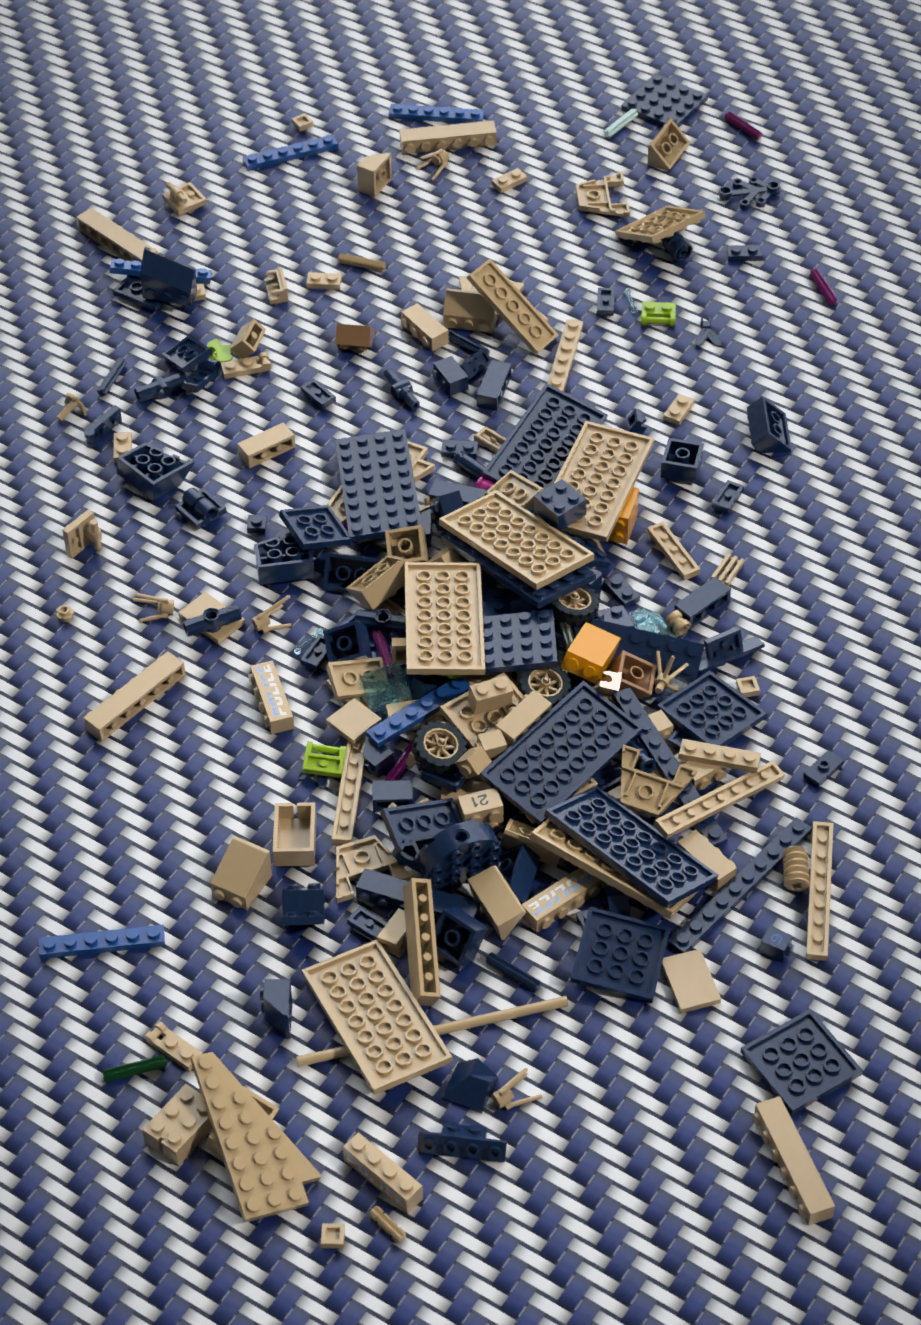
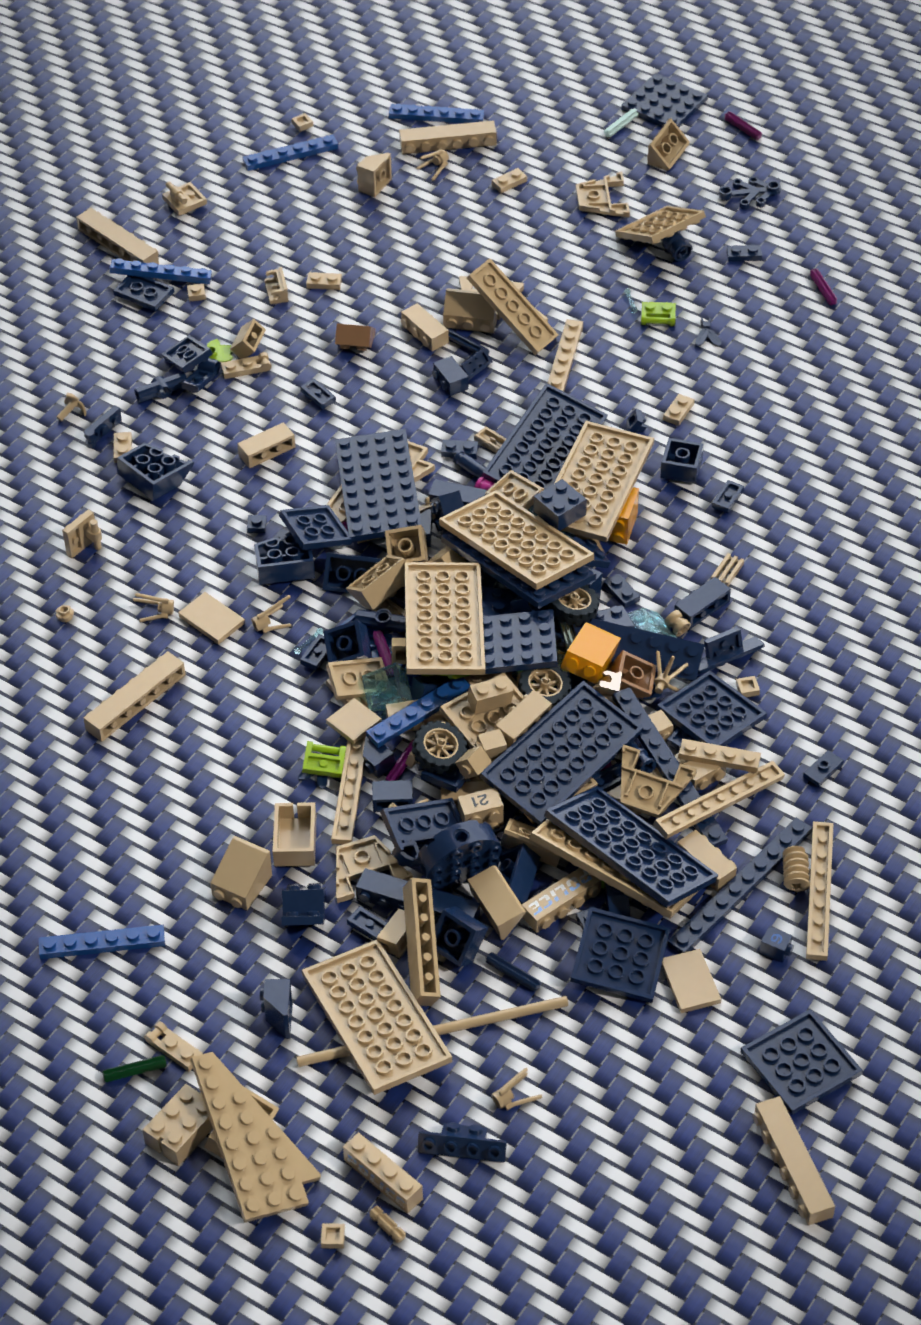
(111, 377): dark blue axle -> none
(167, 279): dark blue wedge -> none
(200, 507): dark blue plate -> none
(212, 620): dark blue piece -> none
(272, 697): tan brick -> none
(361, 262): tan axle -> none
(401, 389): dark blue pin -> none
(470, 1085): dark blue slope -> none
(493, 385): brick -> none
(605, 301): plate -> none
(673, 550): tan plate -> none
(768, 427): dark blue slope -> none

